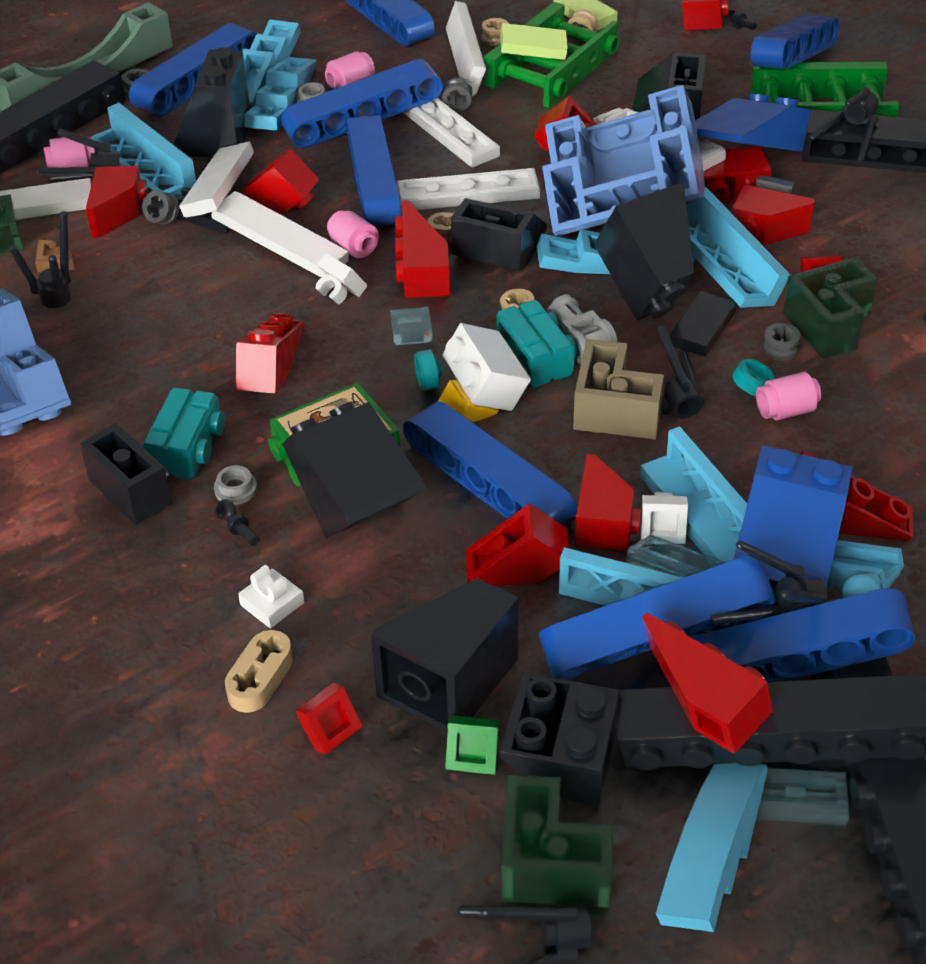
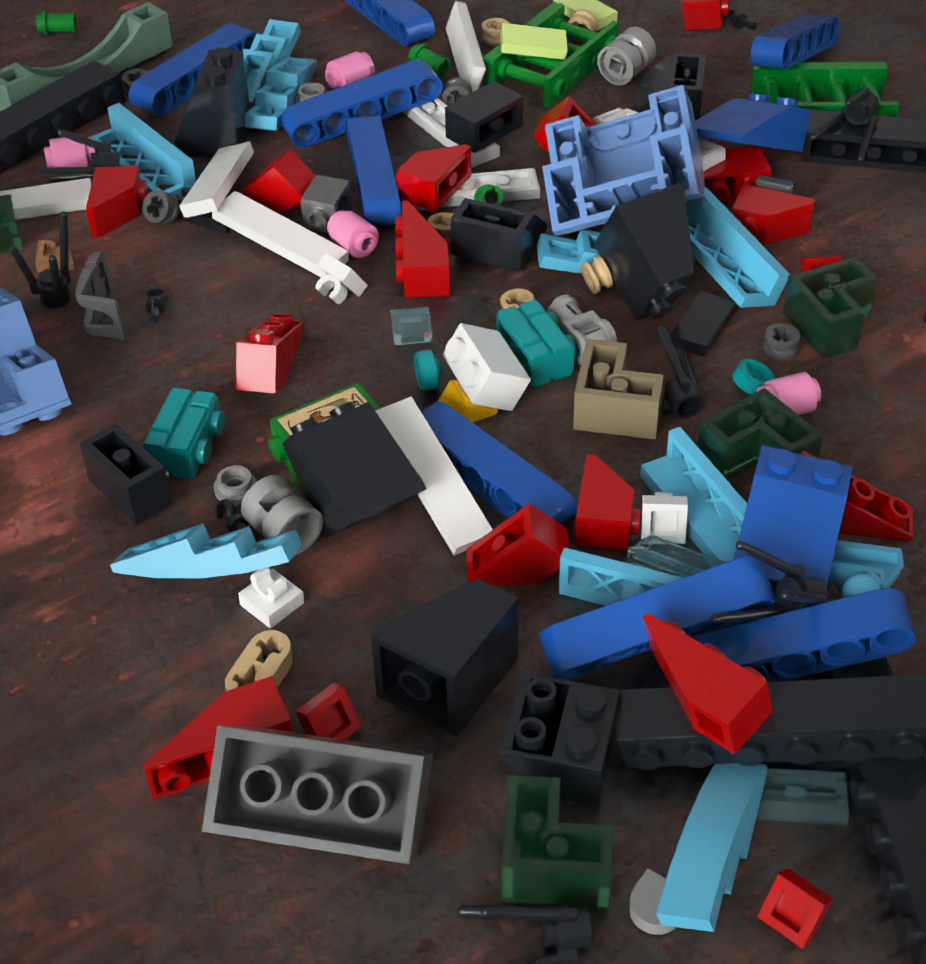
(56, 22): none -> green pin
(96, 294): none -> dark grey piece
(156, 303): none -> black hand
(189, 753): none -> red slope
(195, 555): none -> medium azure slope
(277, 508): none -> light grey wheel
(317, 792): none -> dark grey brick
(322, 200): none -> flat silver brick
(434, 176): none -> red slope
(437, 62): none -> green pin
(446, 494): none -> white tile
(472, 744): tile -> none
(484, 116): none -> black brick
(494, 190): none -> green pin
(596, 274): none -> tan bush
(626, 56): none -> light grey wheel
(645, 901): none -> light grey tile
(736, 433): none -> clear green brick
(795, 908): none -> red tile

